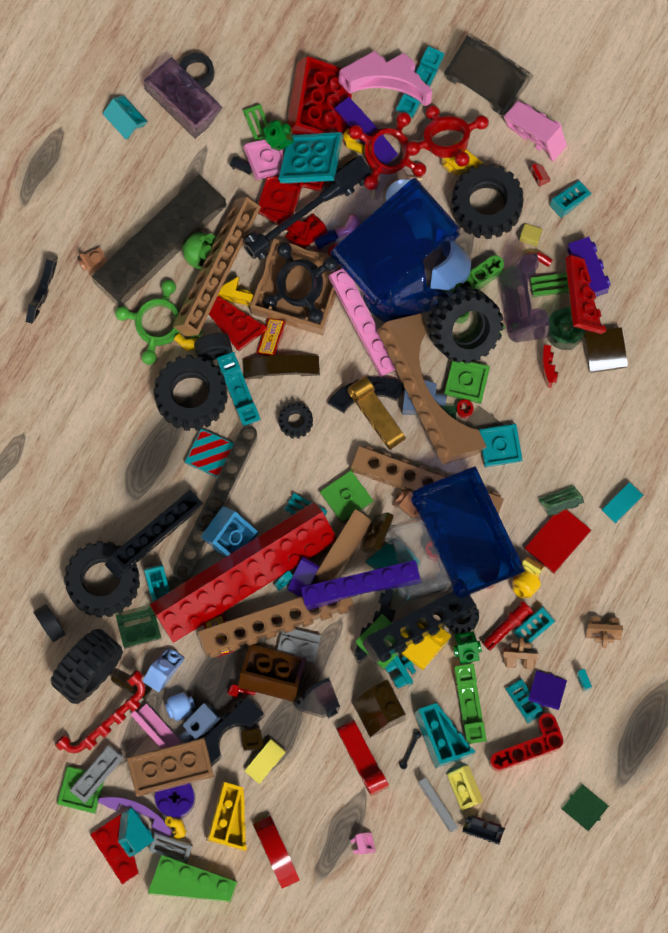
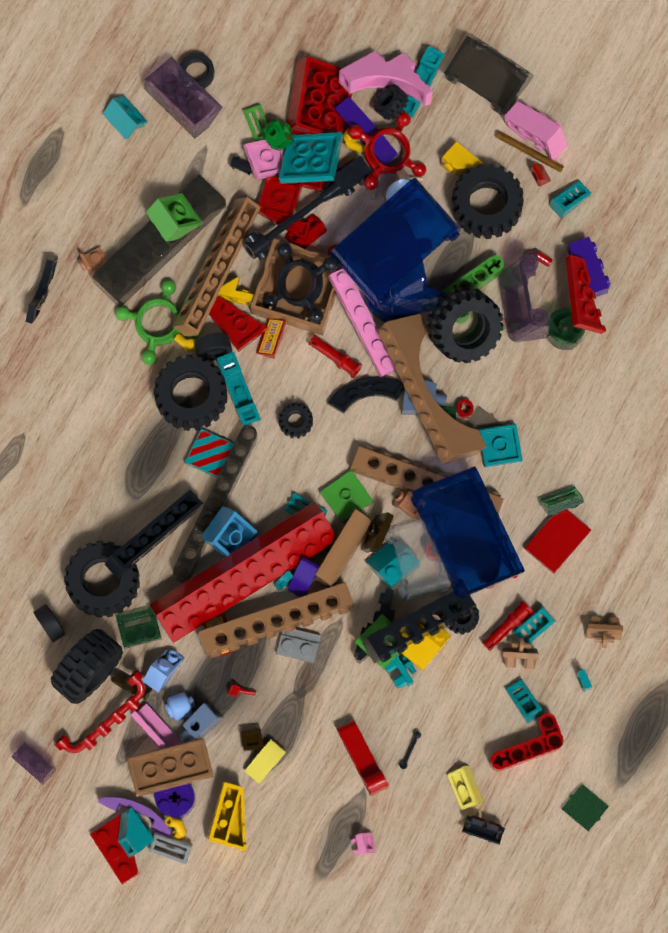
(33, 763): none -> clear purple brick
(68, 799): bright green tile -> none
(96, 774): light grey tile -> none
(157, 581): teal slope -> none
(173, 216): none -> bright green slope
(186, 881): bright green wedge -> none
(197, 248): bright green cylinder -> none
(244, 715): black arch -> none
(272, 673): reddish brown slope -> none
(276, 852): red arch -> none
(281, 365): dark brown slope -> none
(319, 700): black wedge -> none
(326, 239): clear blue pin -> none
(342, 360): none -> red pin
(351, 225): bright pink arm -> none
(366, 582): dark purple arch -> none
(375, 412): pearl gold beam -> none
(379, 708): dark brown slope -> none
(390, 102): none -> black tyre
(438, 806): light grey tile -> none
(441, 737): teal wedge -> none
(442, 124): red piece -> none
(453, 269): medium blue windscreen -> none
(467, 381): bright green plate -> none
(467, 647): green brick -> none
(470, 704): bright green slope -> none
(526, 585): yellow head -> none
(529, 151): none -> pearl gold bar
(530, 235): light yellow slope -> none
(533, 566): light yellow slope -> none
(547, 690): dark purple piece -> none
(549, 373): red slope -> none
(551, 284): bright green tile -> none
(606, 350): dark brown slope -> none
(622, 502): teal slope -> none

